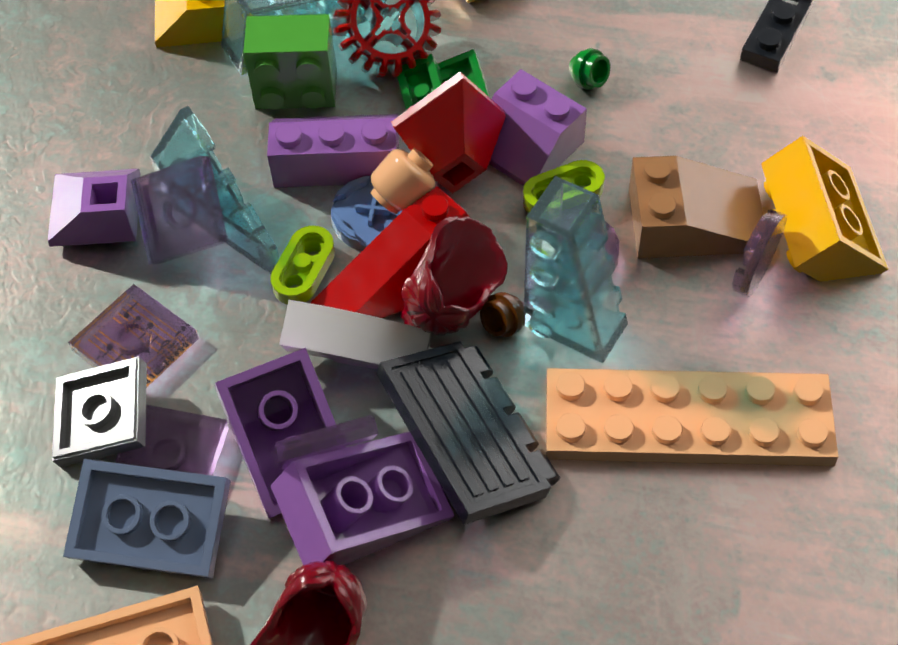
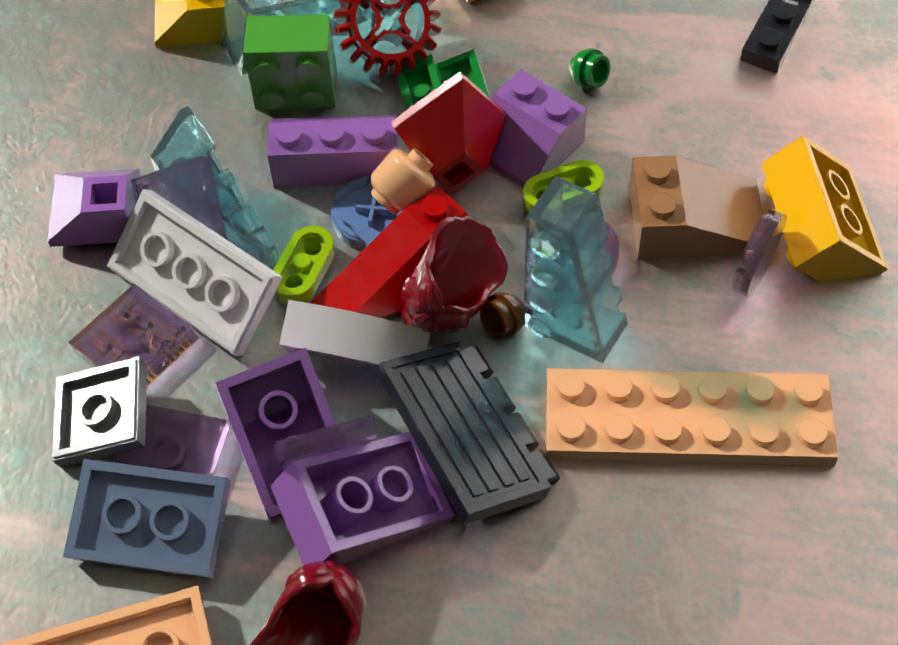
(194, 272): none -> white tile

